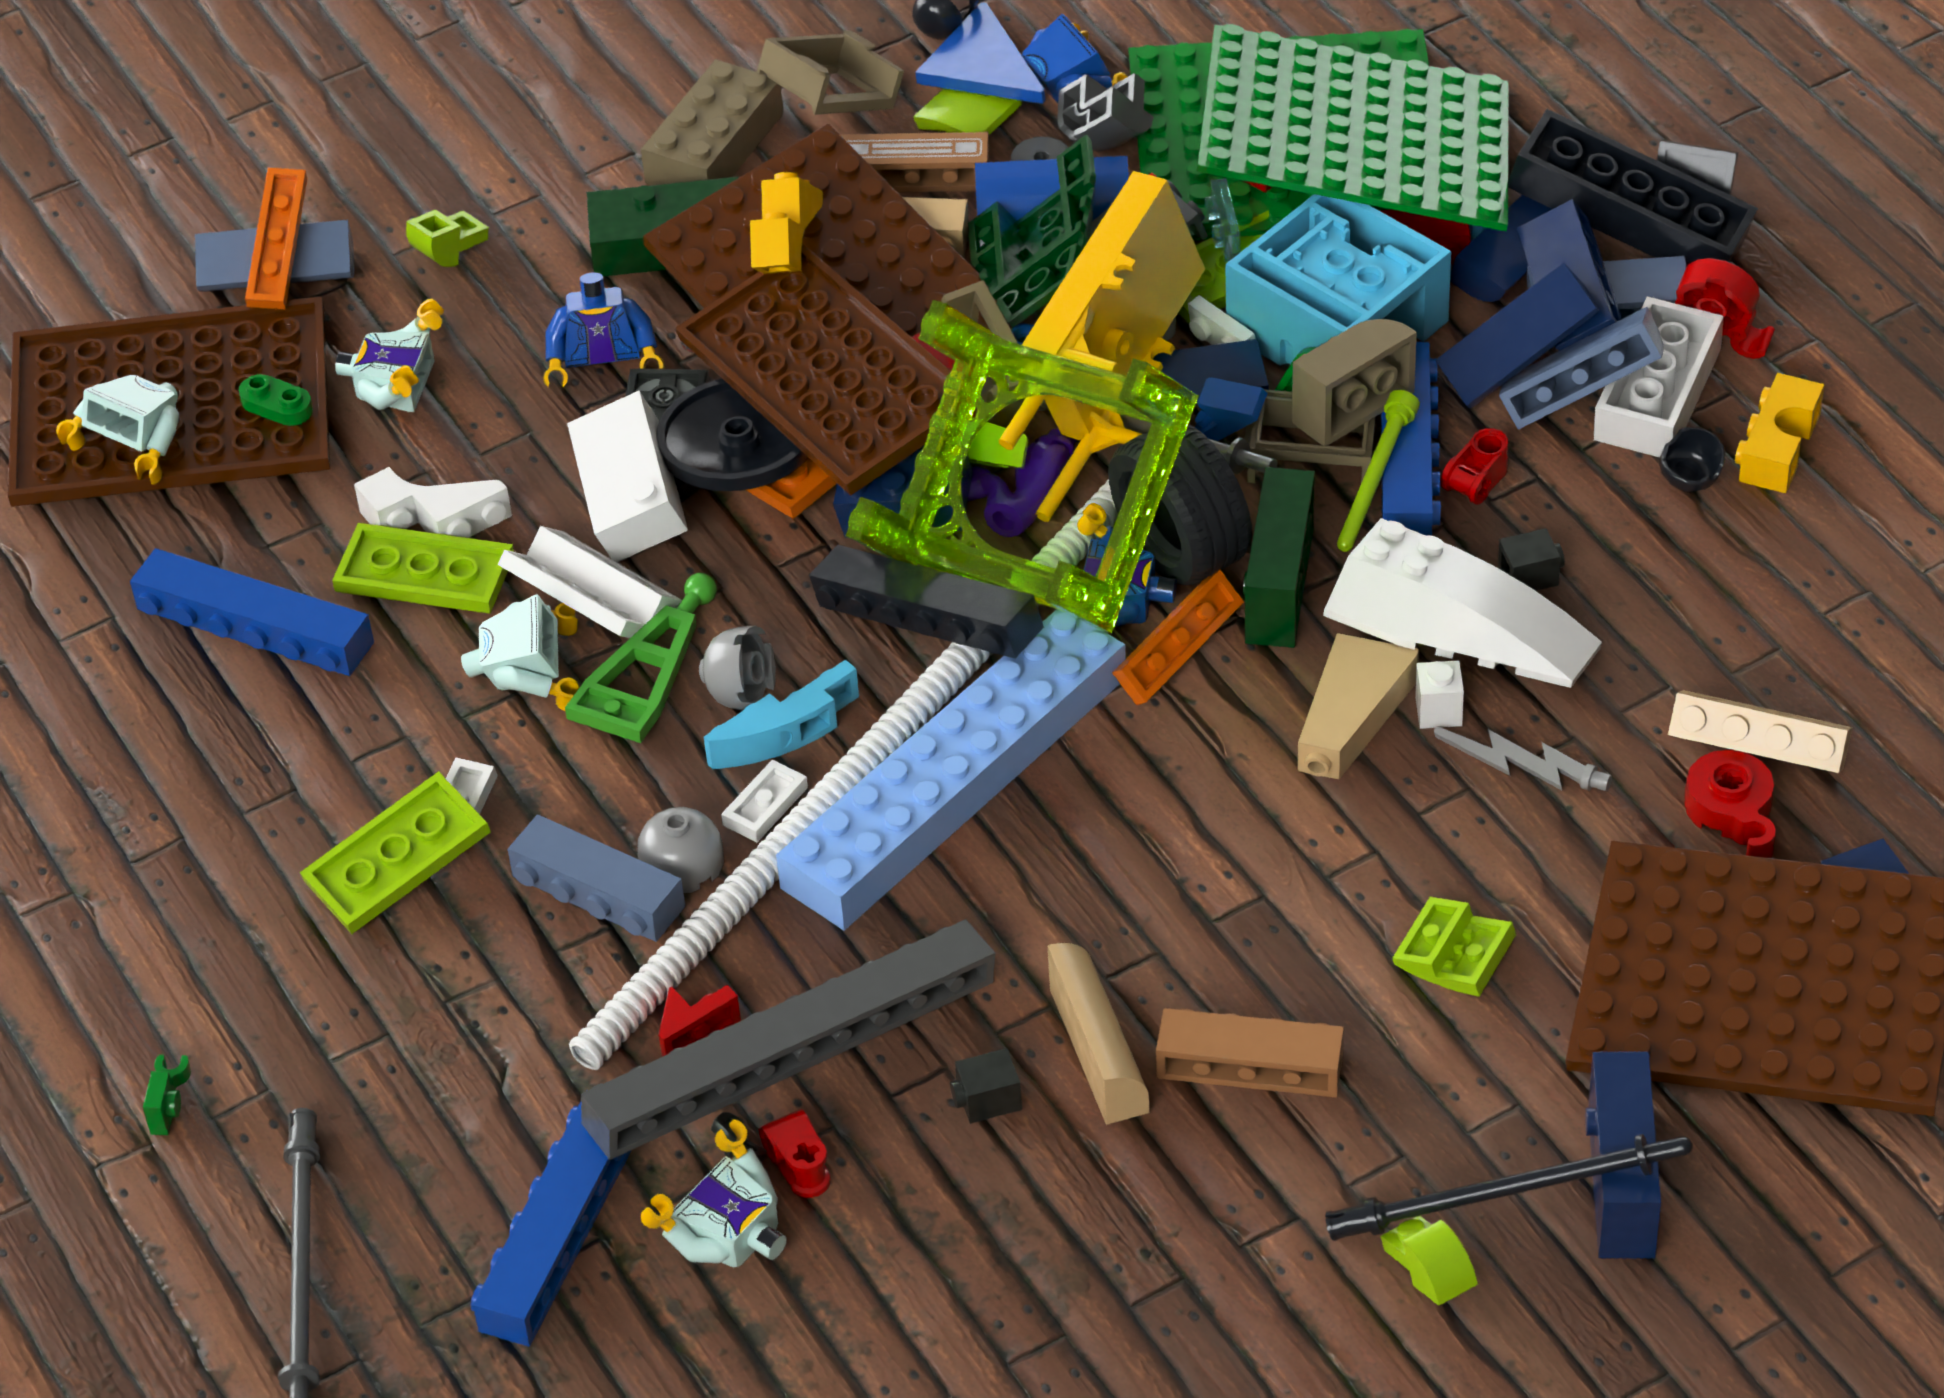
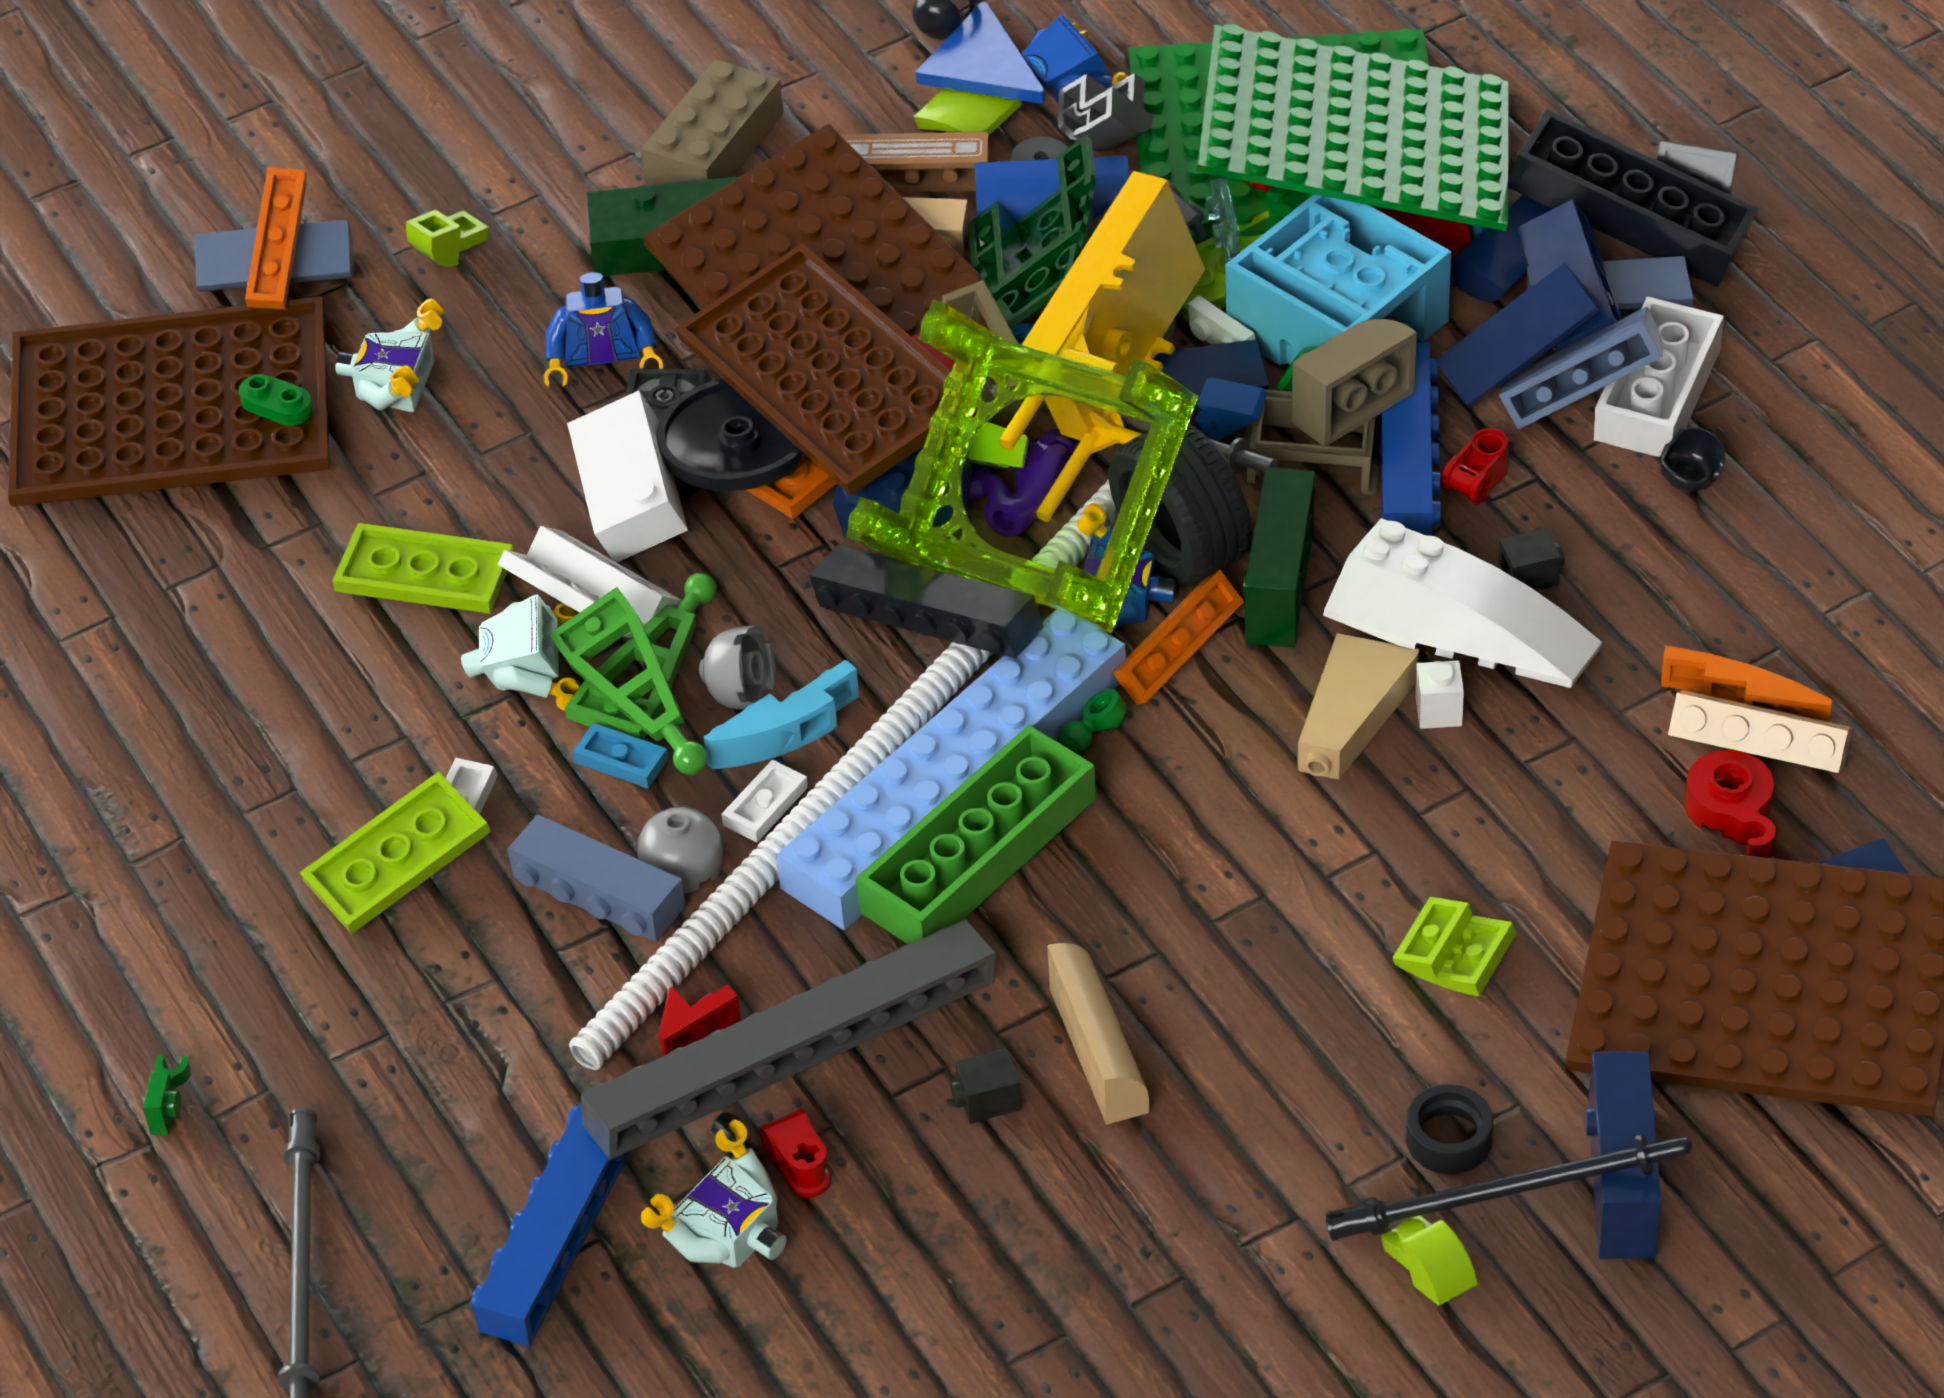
(130, 413): light aqua torso -> none
(252, 612): blue brick -> none
(439, 509): white arch -> none
(599, 628): none -> bright green plate
(620, 755): none -> dark azure plate
(786, 211): yellow arch -> none
(805, 63): dark tan piece -> none
(976, 837): none -> bright green brick
(1100, 713): none -> green plate
(1249, 1052): medium nougat brick -> none
(1399, 411): lime piece -> none
(1446, 1157): none -> black tyre
(1503, 750): light grey piece -> none
(1730, 292): red piece -> none
(1740, 683): none -> orange slope
(1775, 434): yellow arch -> none

